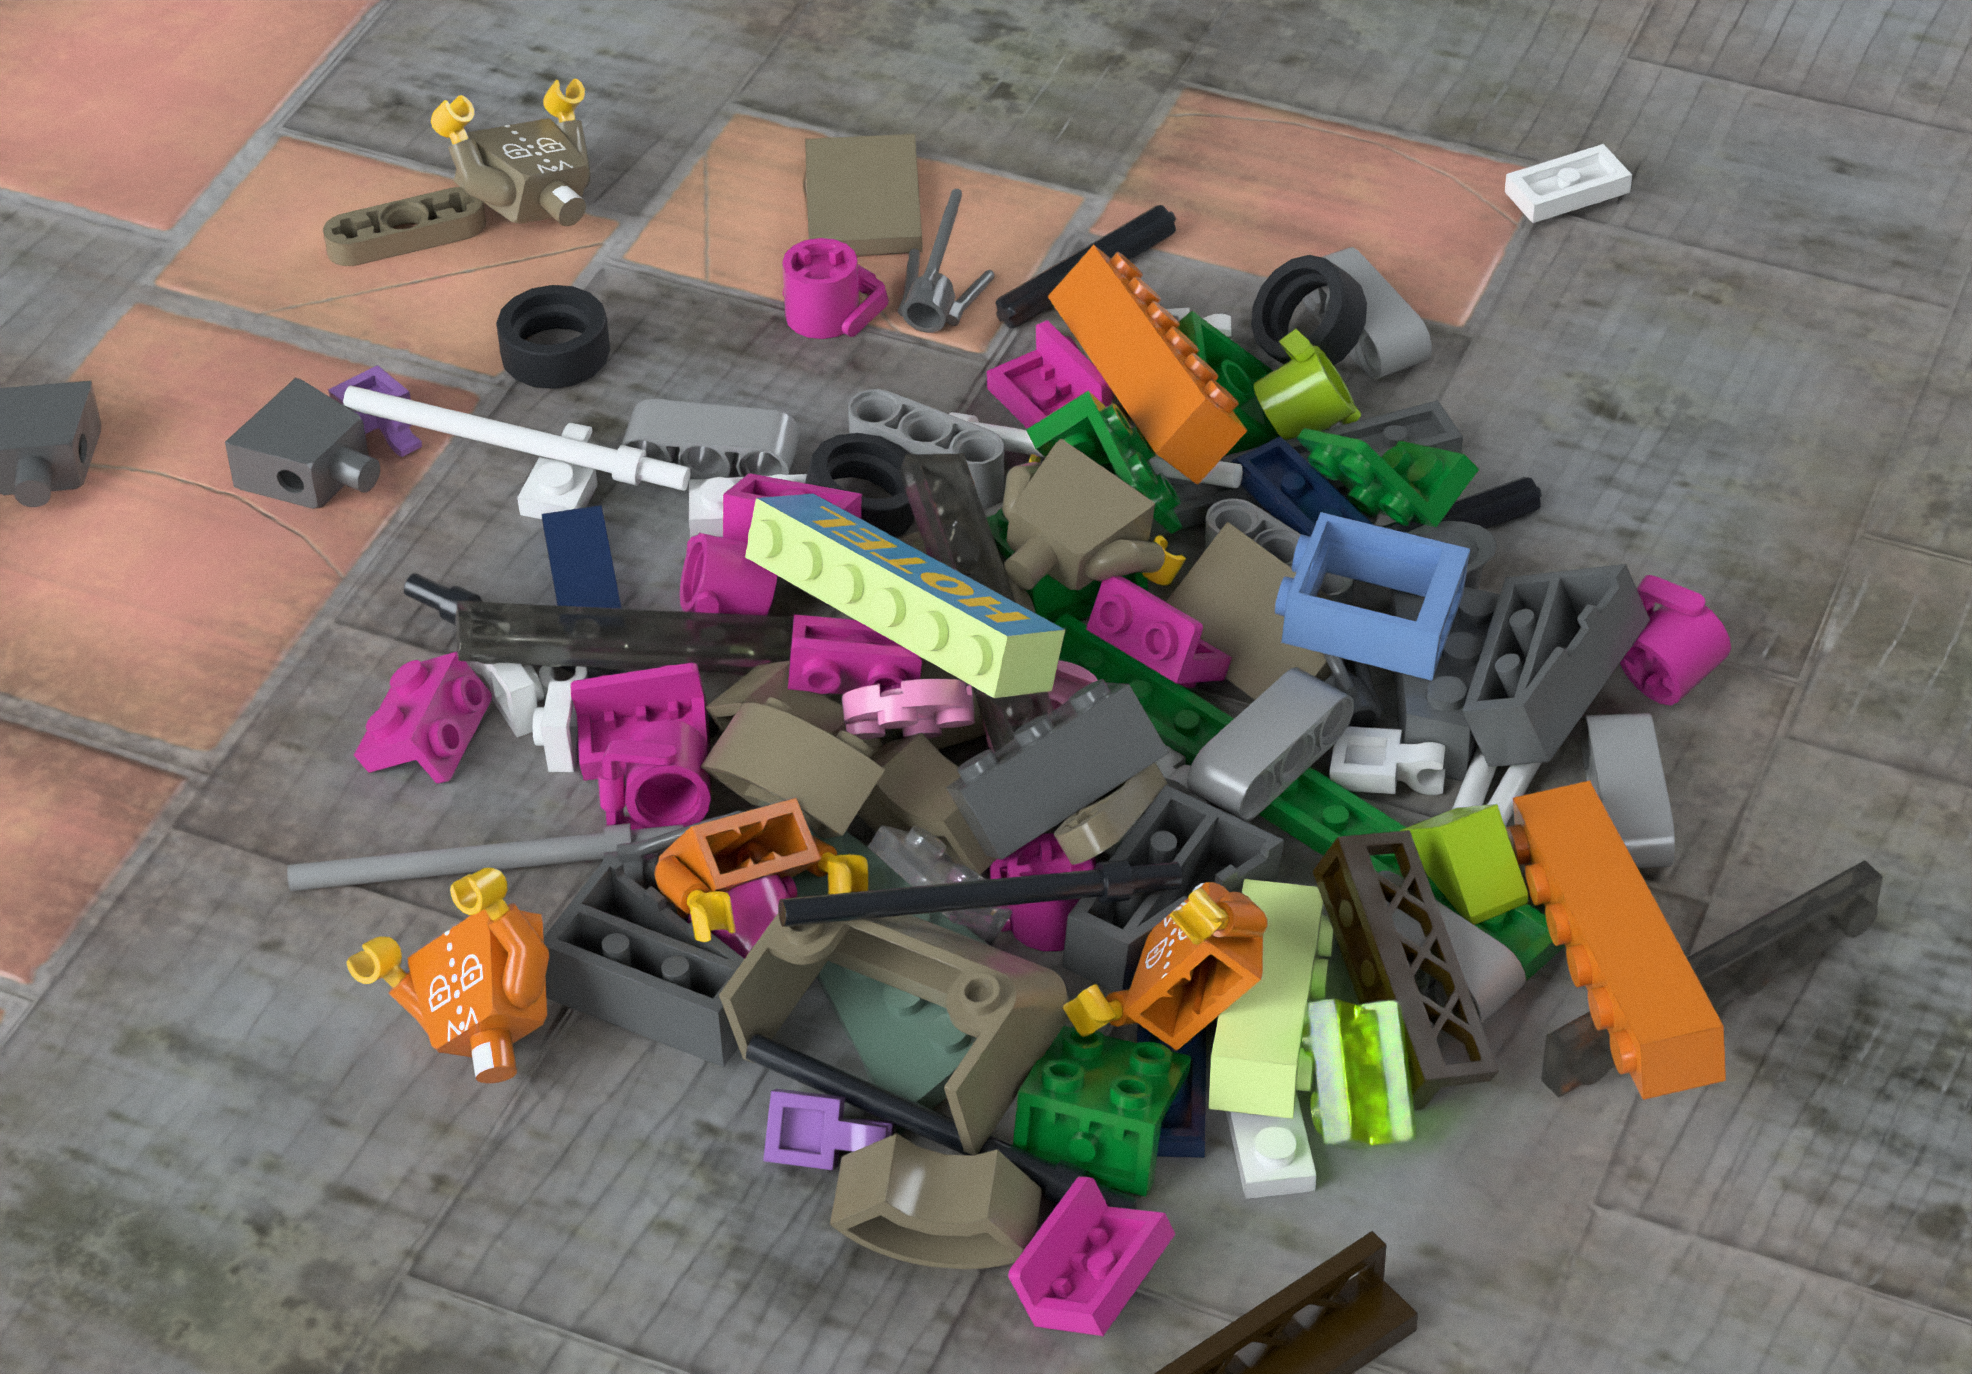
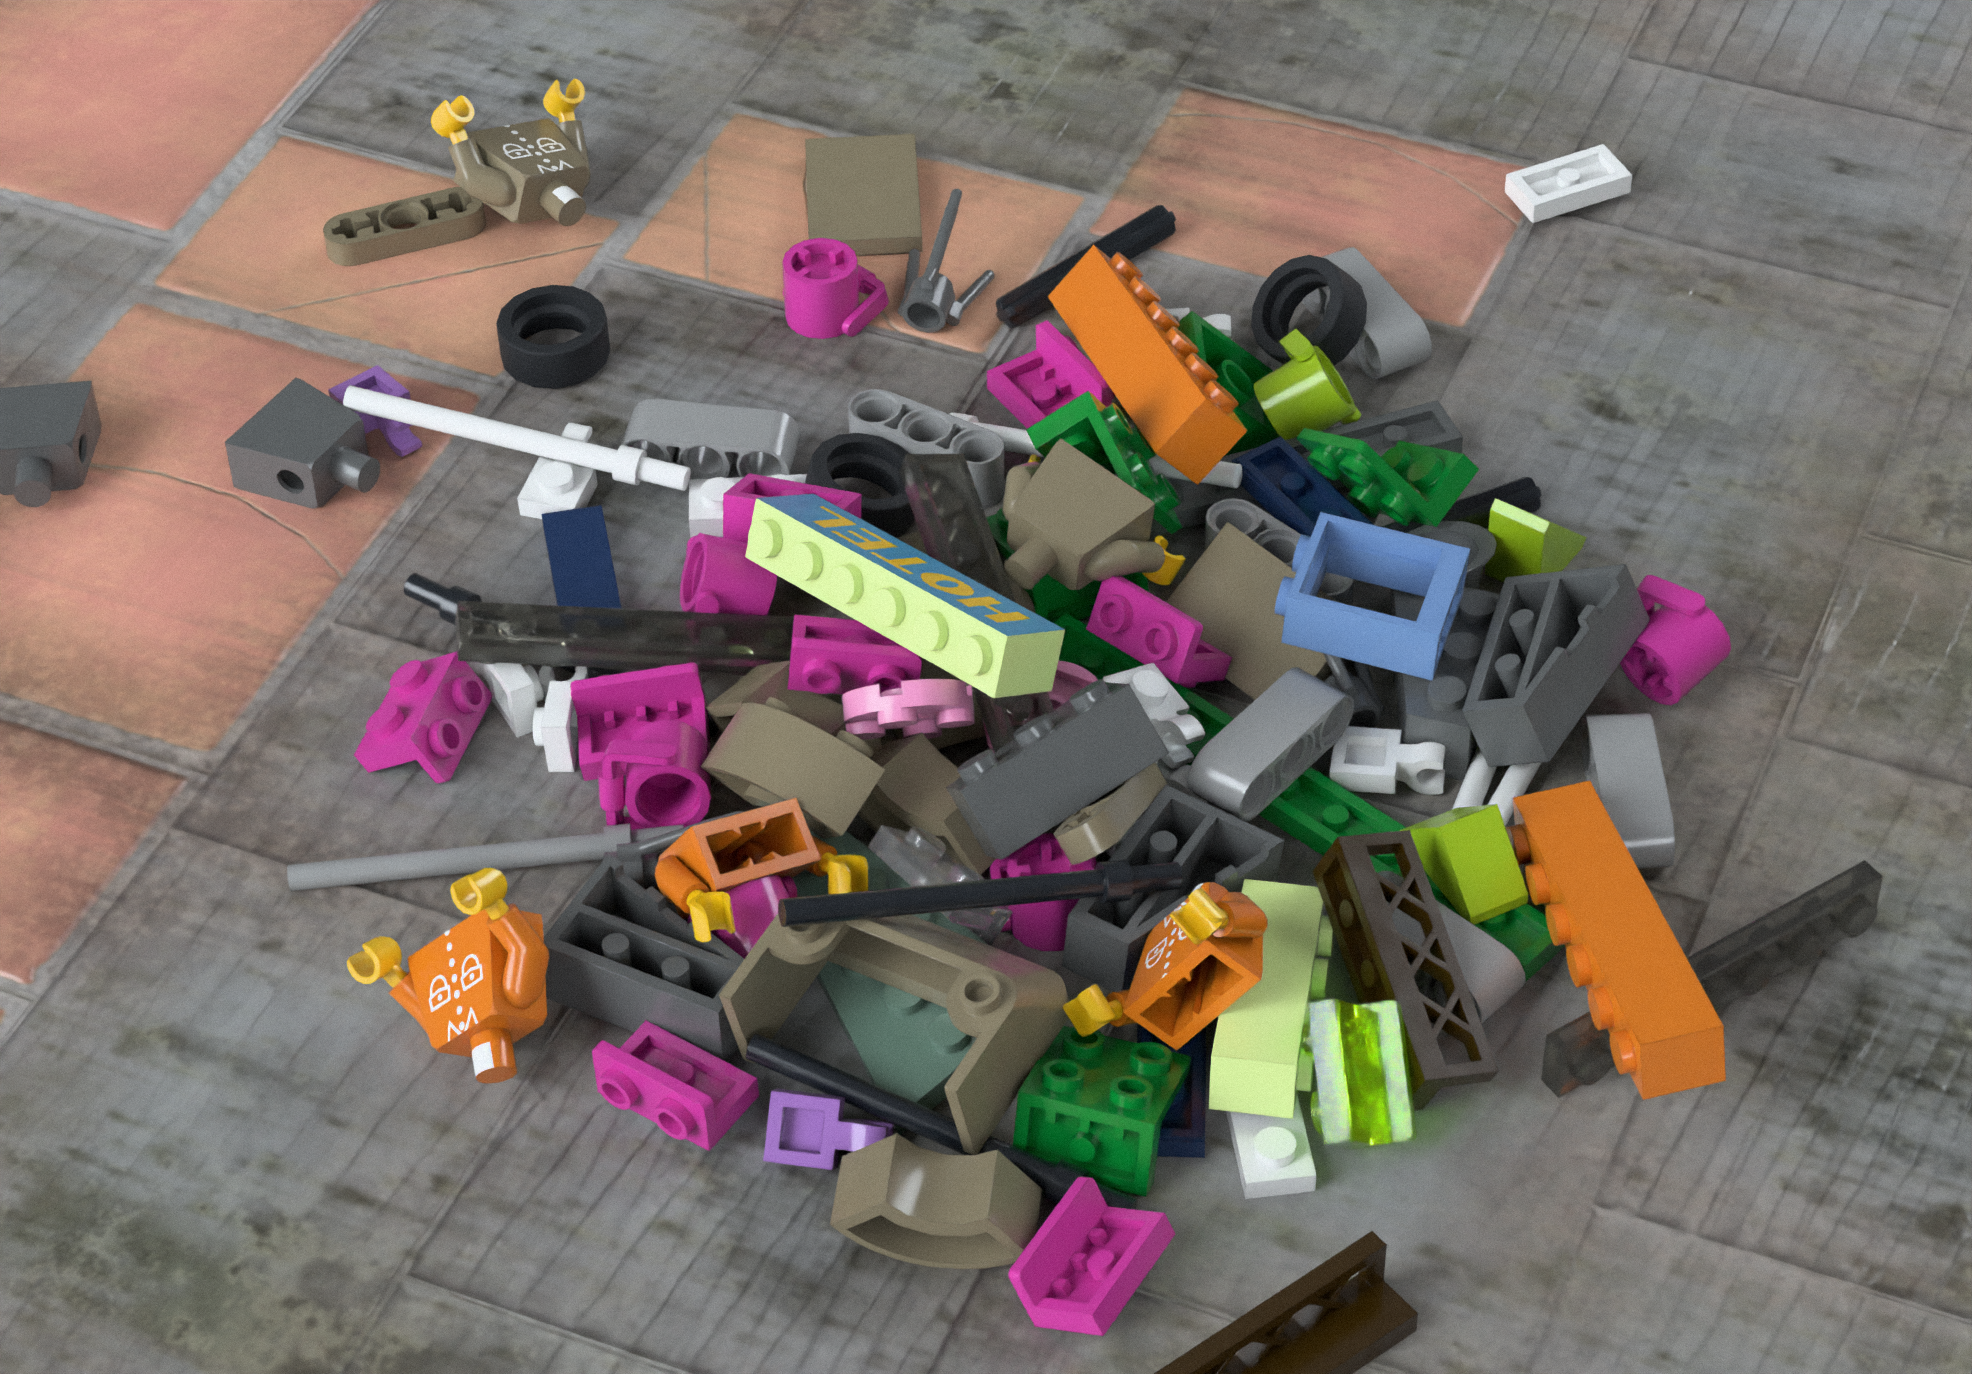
(674, 1084): none -> dark pink bracket
(1165, 710): none -> white plate
(1528, 543): none -> lime slope

